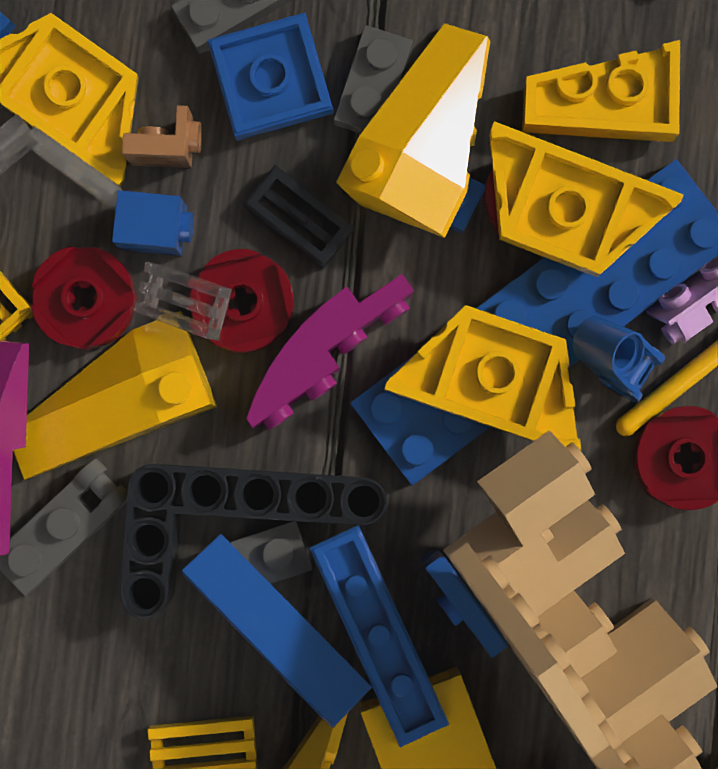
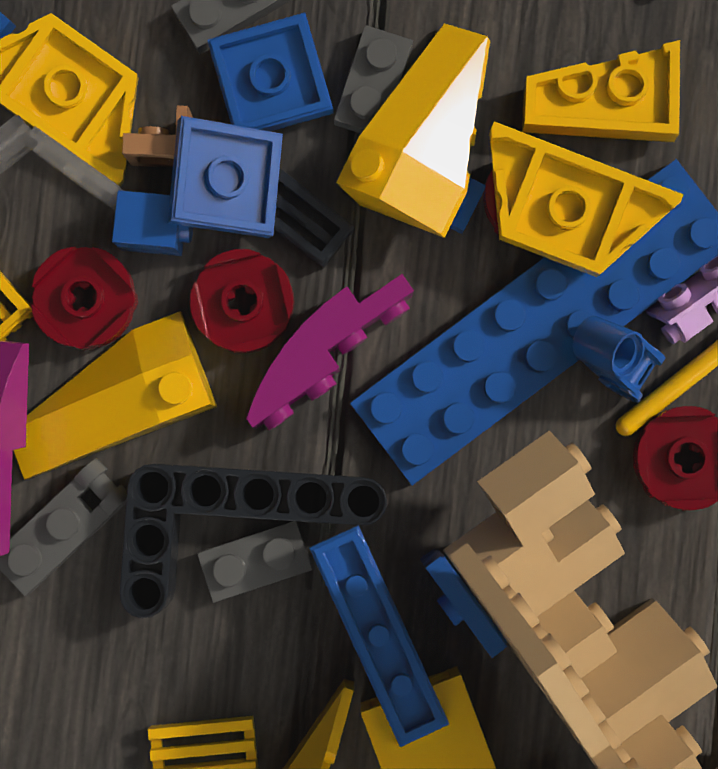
(154, 291): clear tile -> none
(225, 177): none -> blue plate
(276, 630): blue tile -> none
(494, 376): yellow wing -> none

